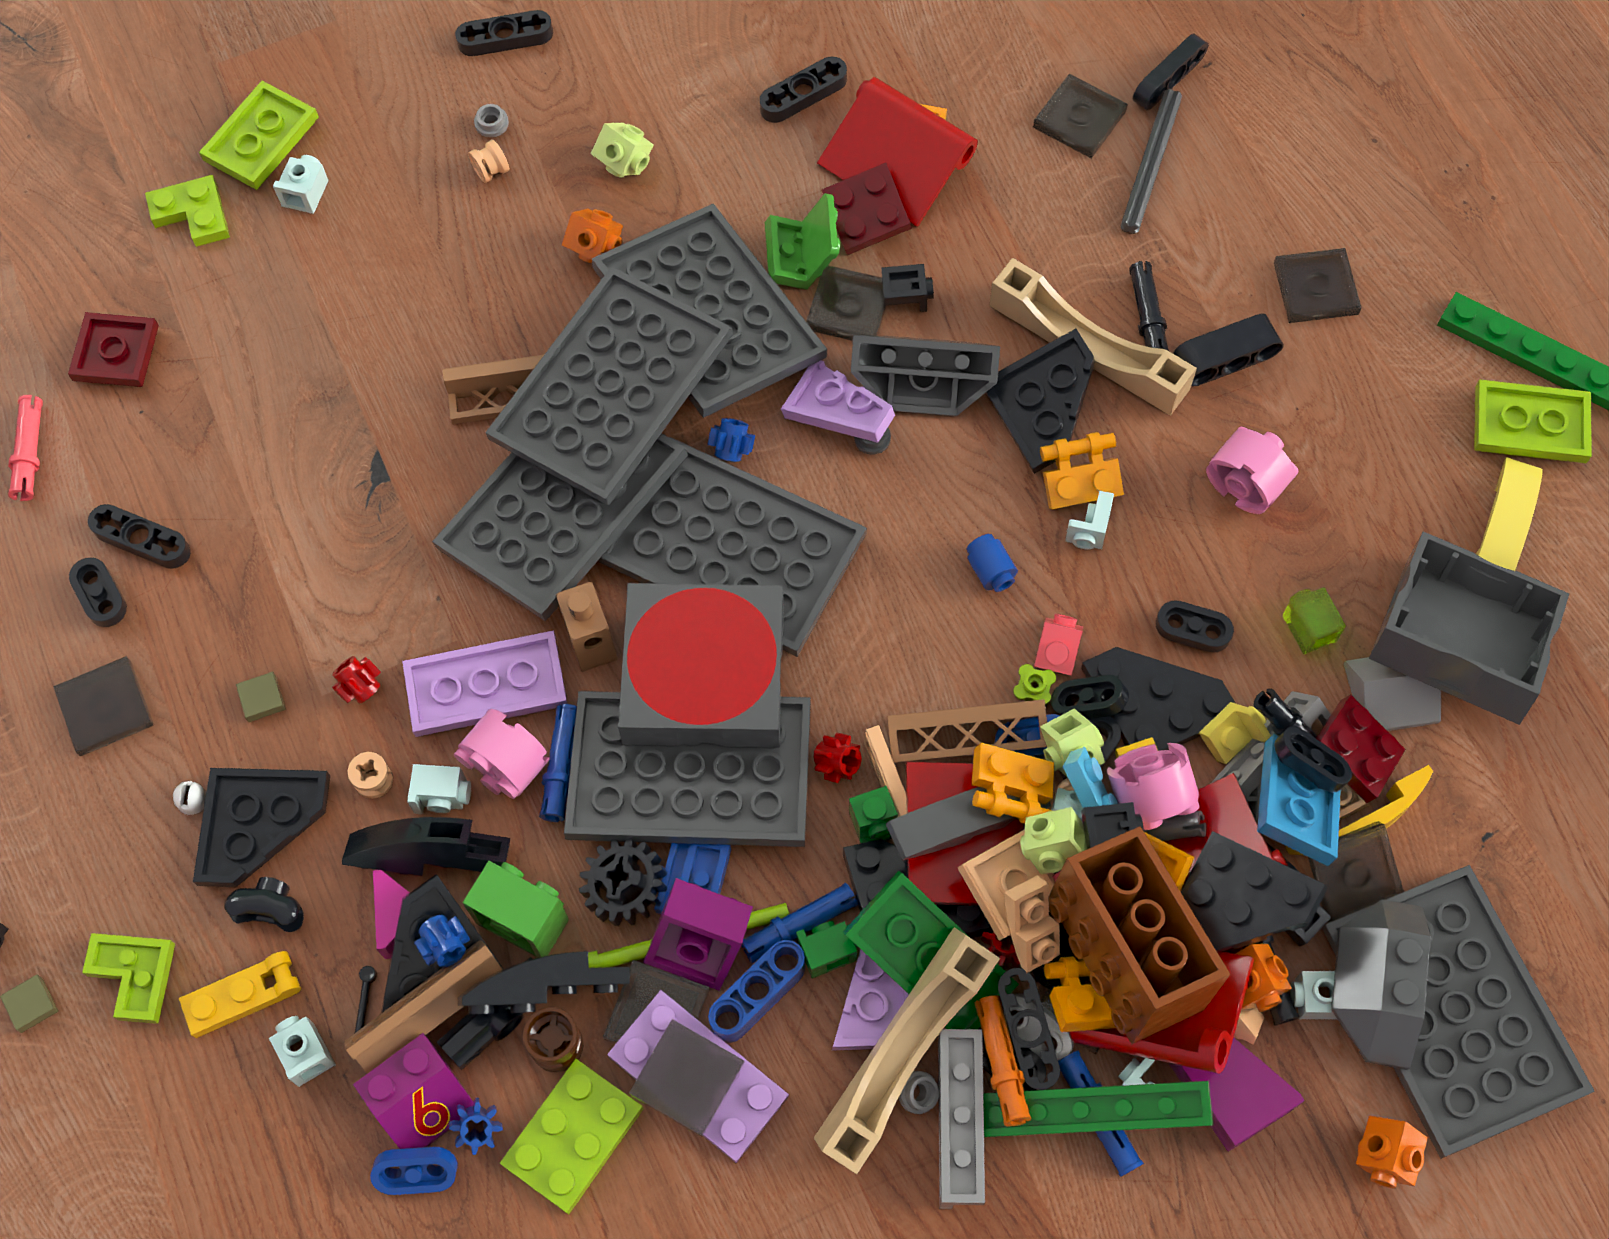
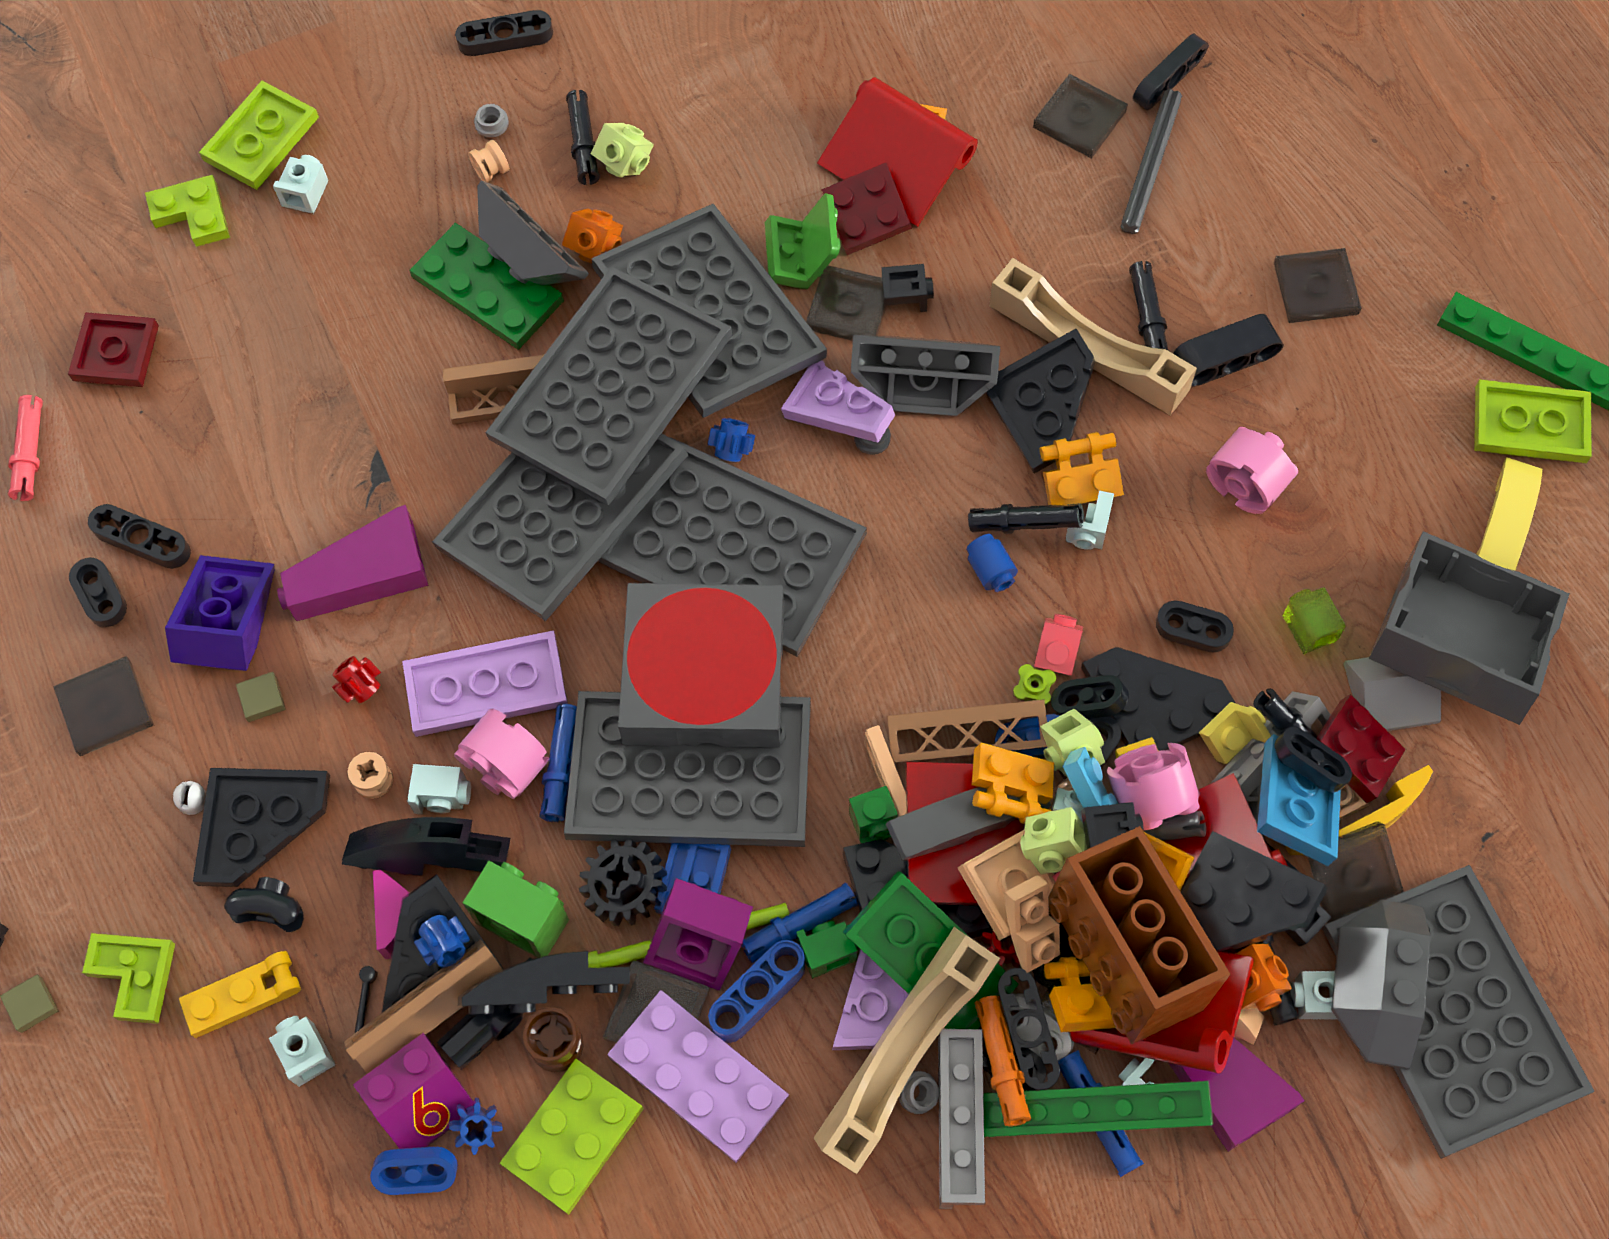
(220, 613): none -> dark purple slope
(356, 569): none -> magenta slope
(482, 287): none -> green plate
(521, 241): none -> dark grey wedge
(582, 137): none -> black pin
(585, 621): medium nougat torso -> none
(687, 1077): clear smoke tile -> none
(809, 76): black beam -> none
(837, 757): red gear -> none
(1034, 517): none -> black pin
(1391, 1152): orange brick -> none

